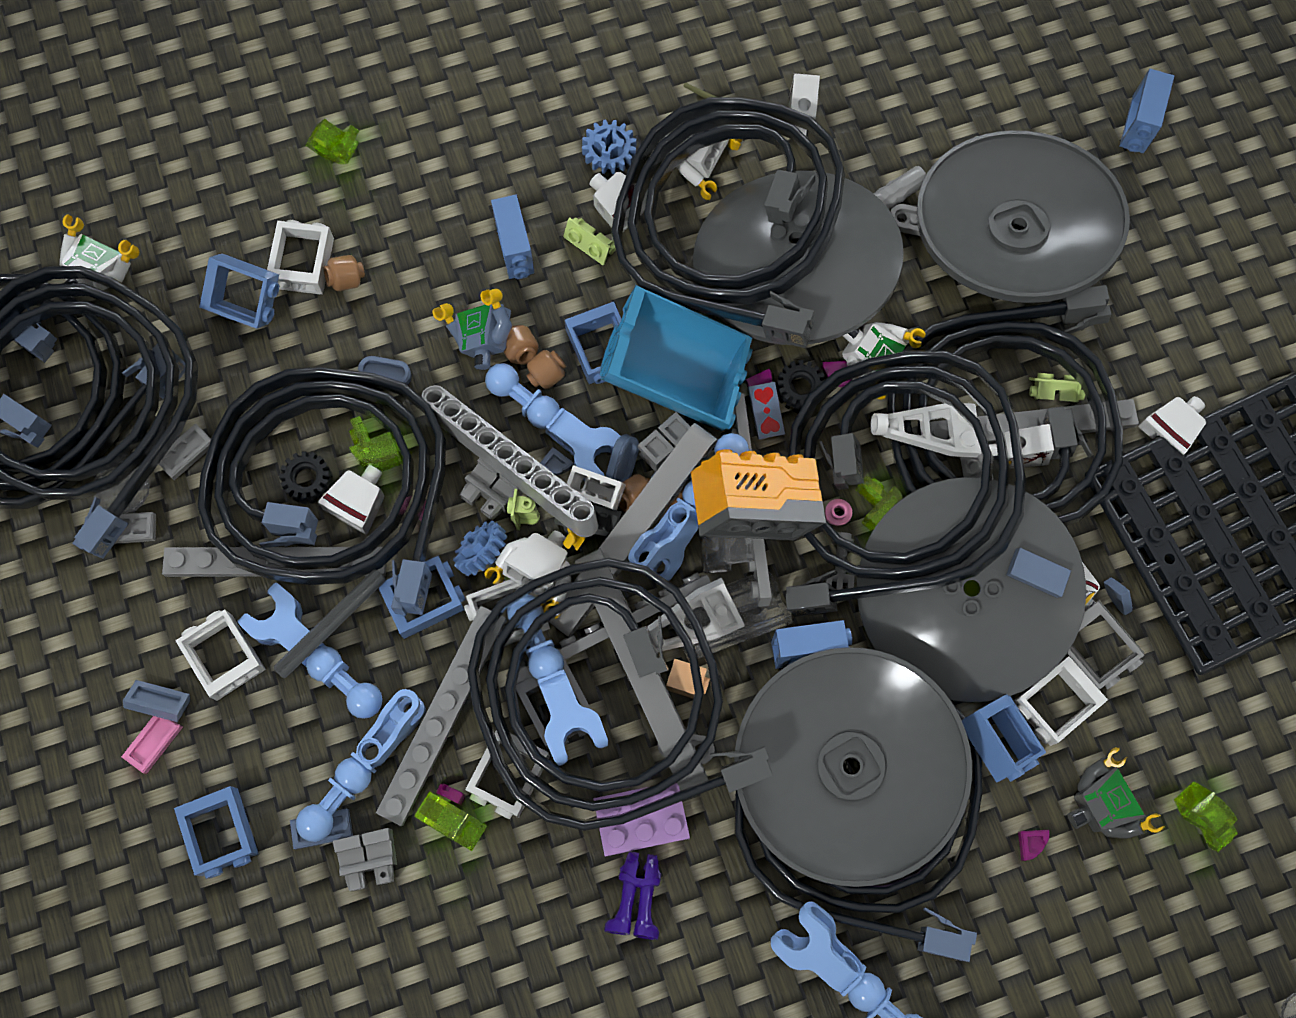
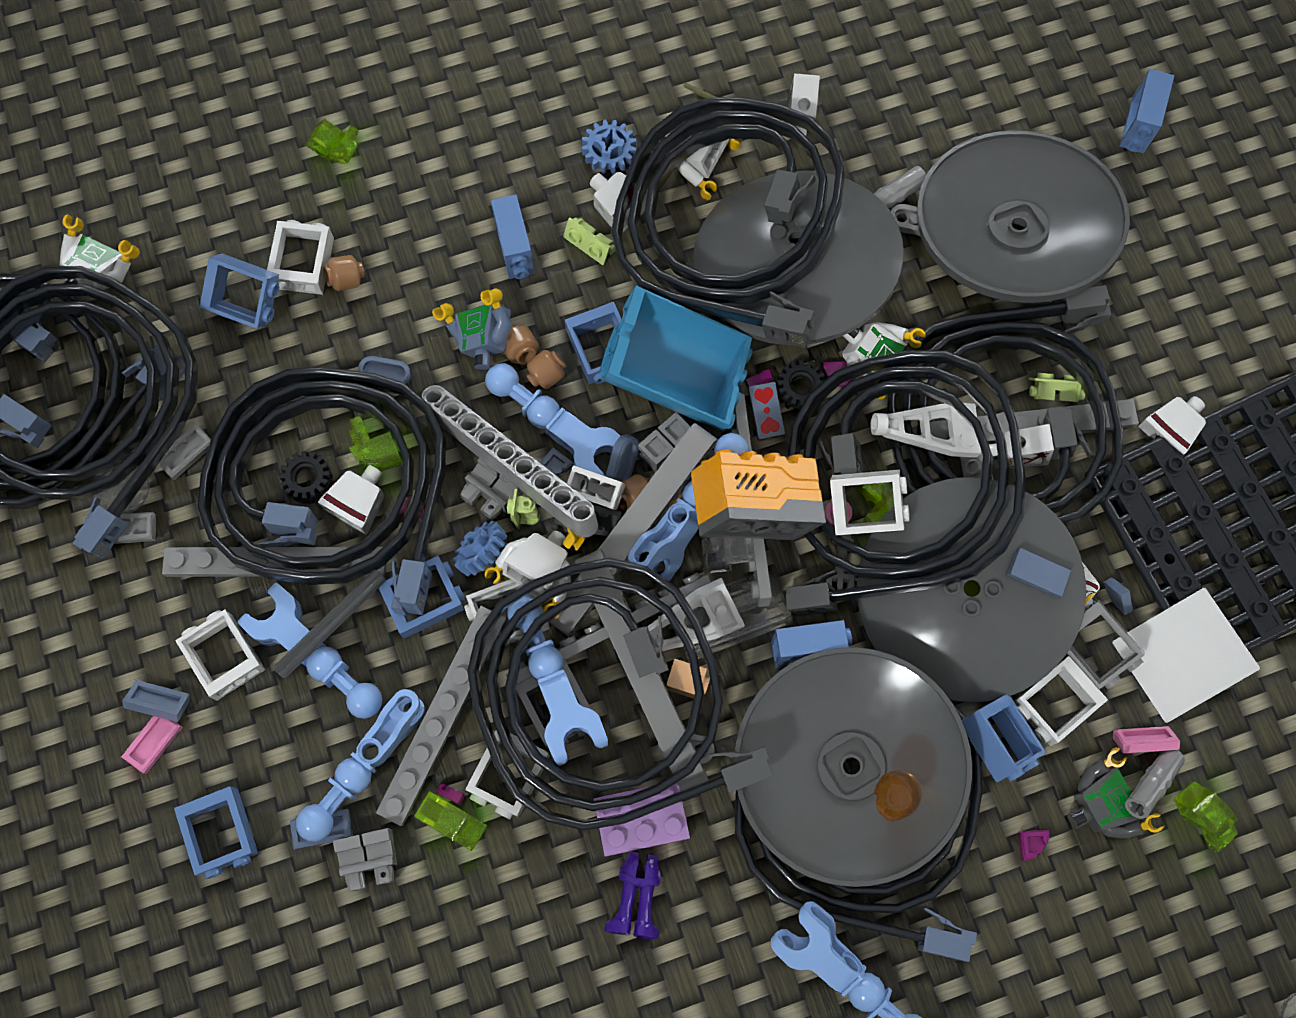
(838, 485): none -> white window
(897, 795): none -> clear orange hair
(1146, 739): none -> bright pink tile
(1154, 783): none -> light grey axle
(1188, 655): none -> white sticker

